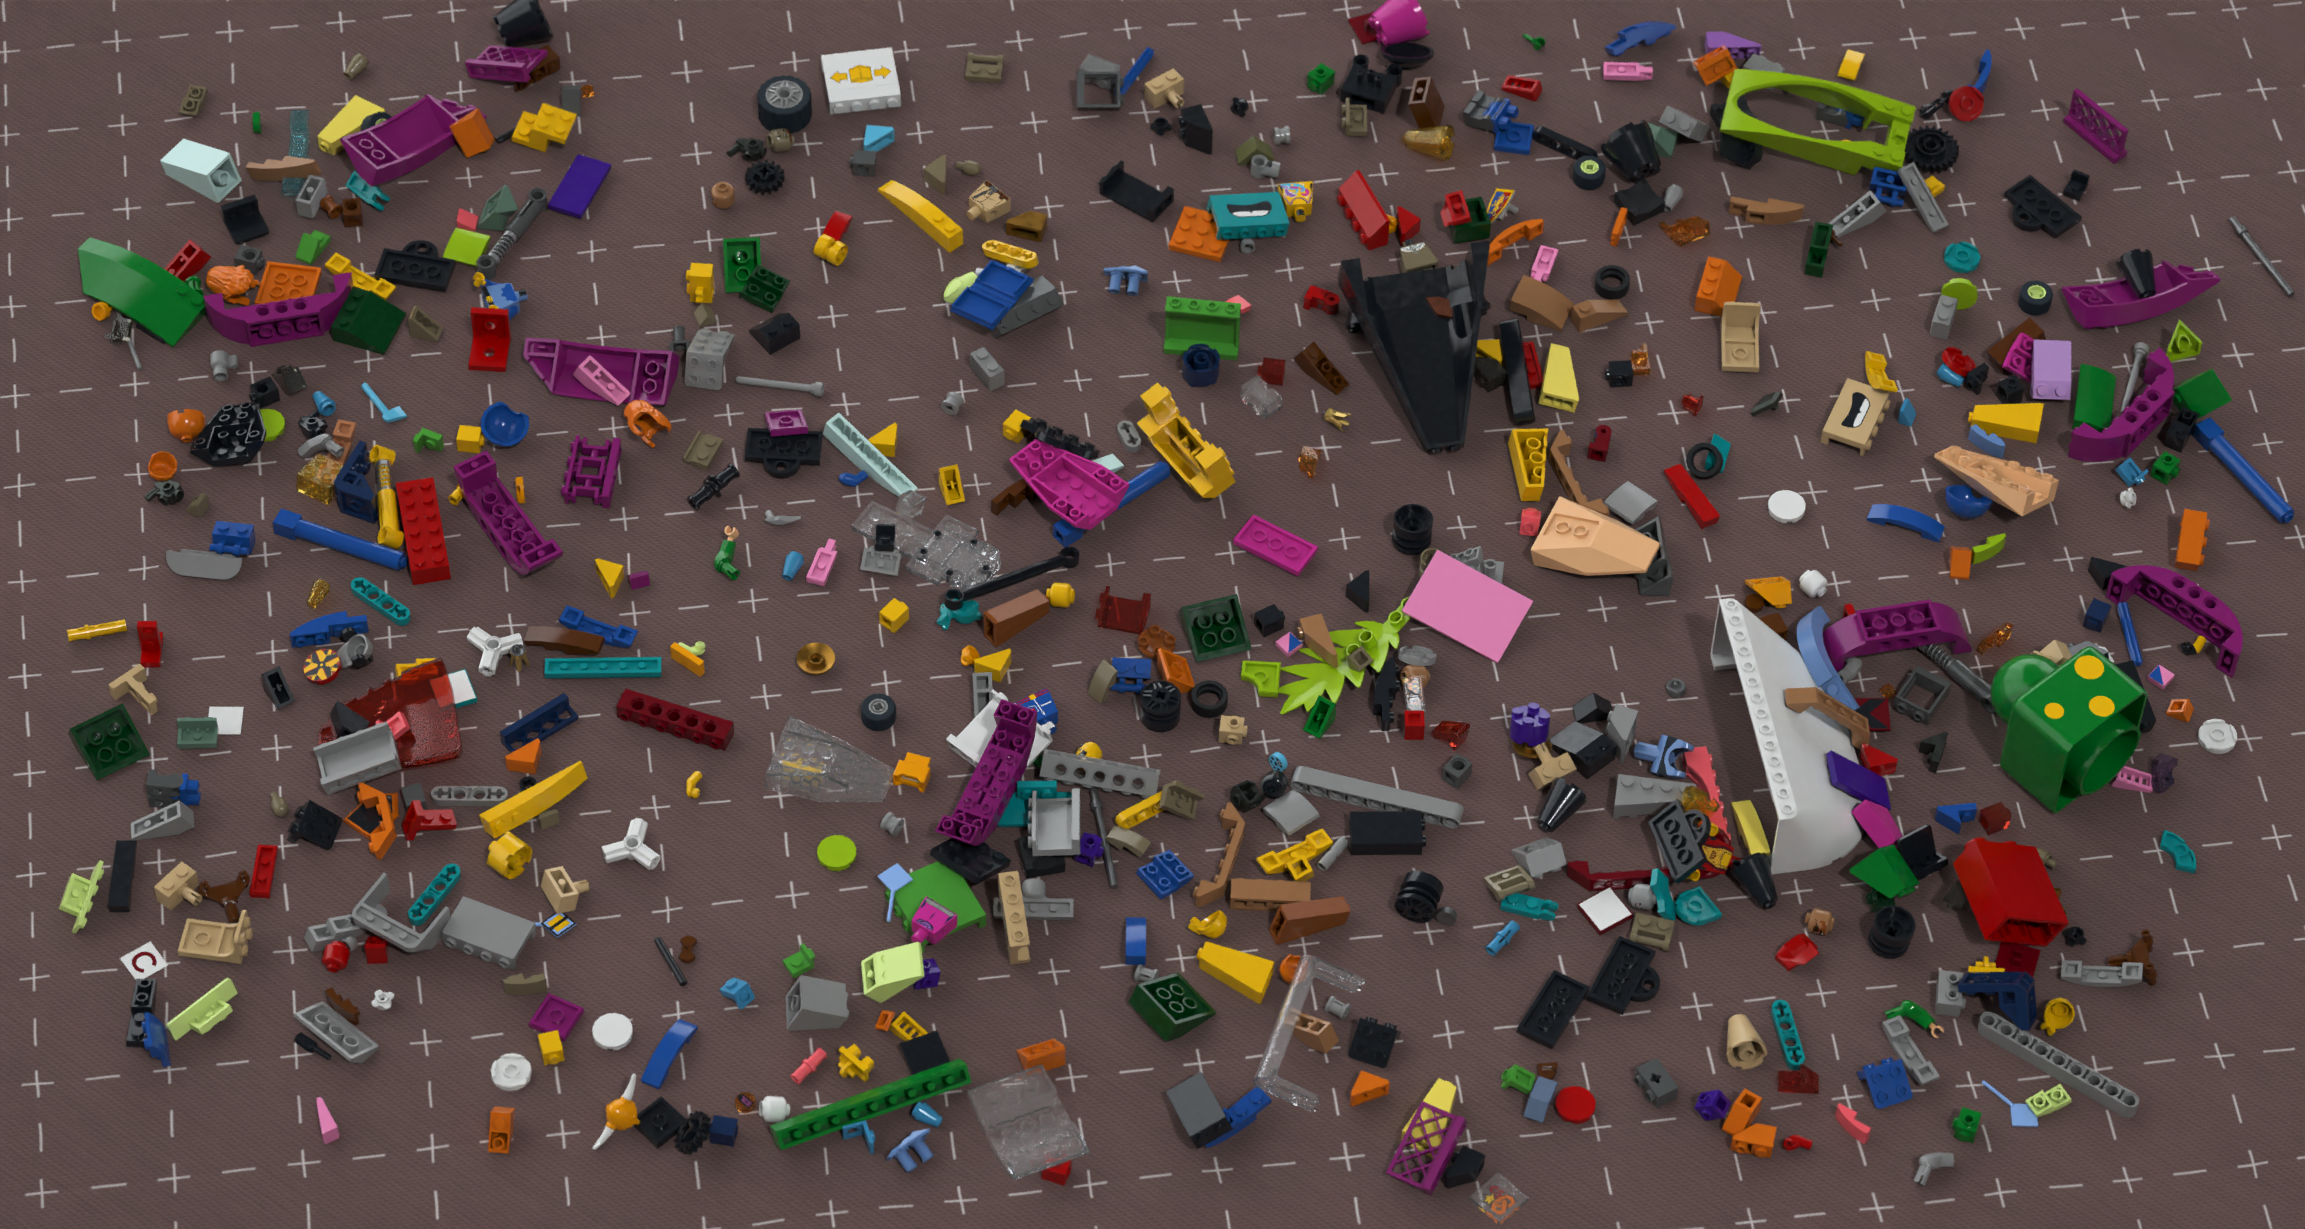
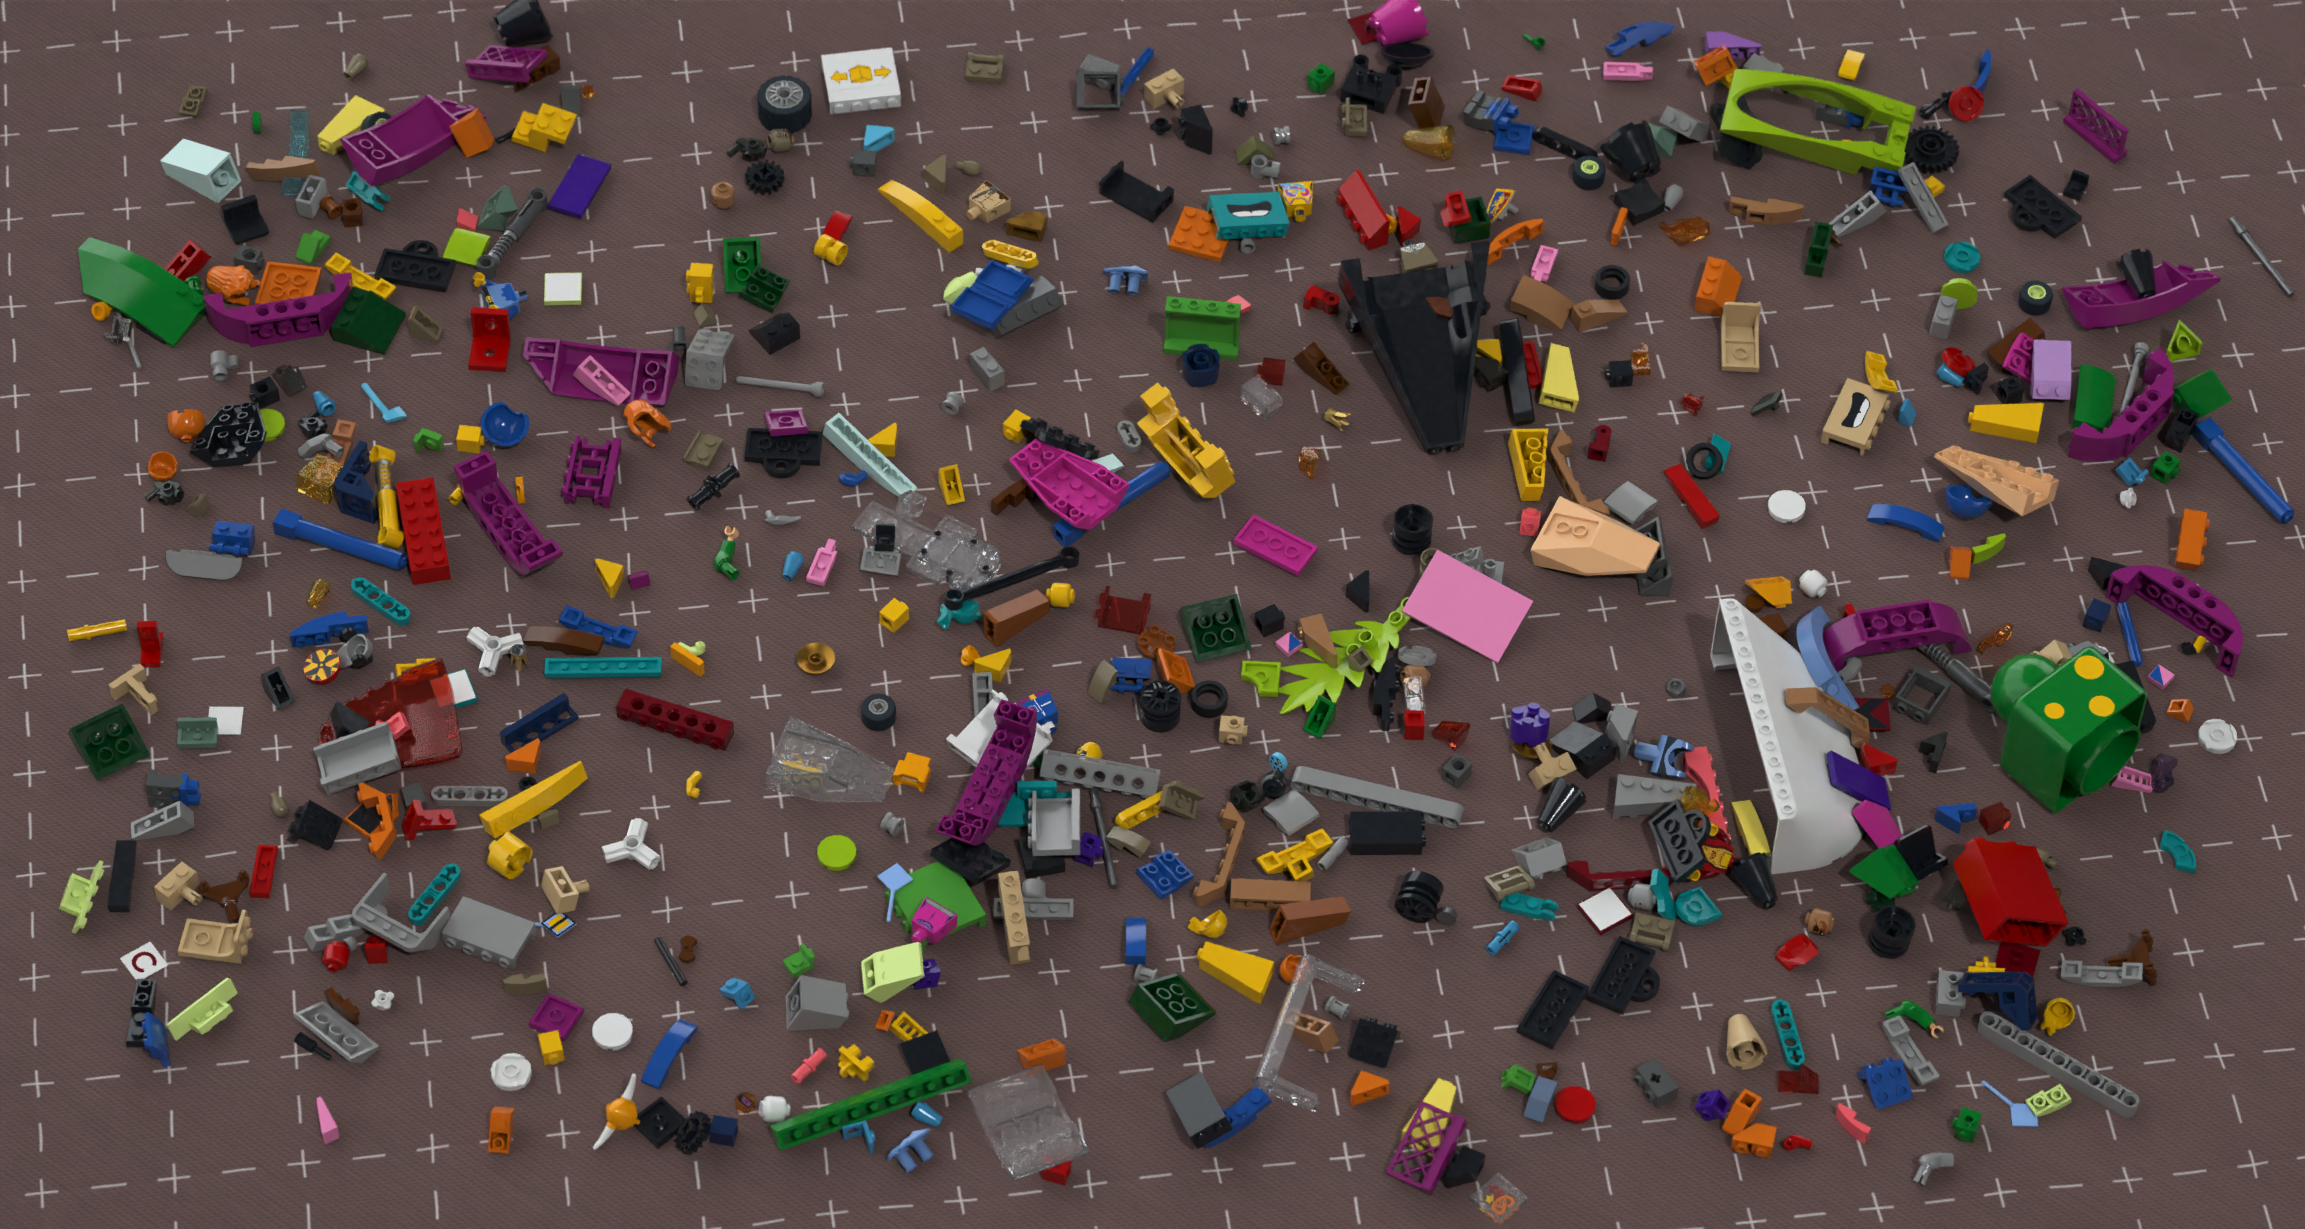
(563, 289): none -> white tile
(1991, 444): medium blue slope -> none

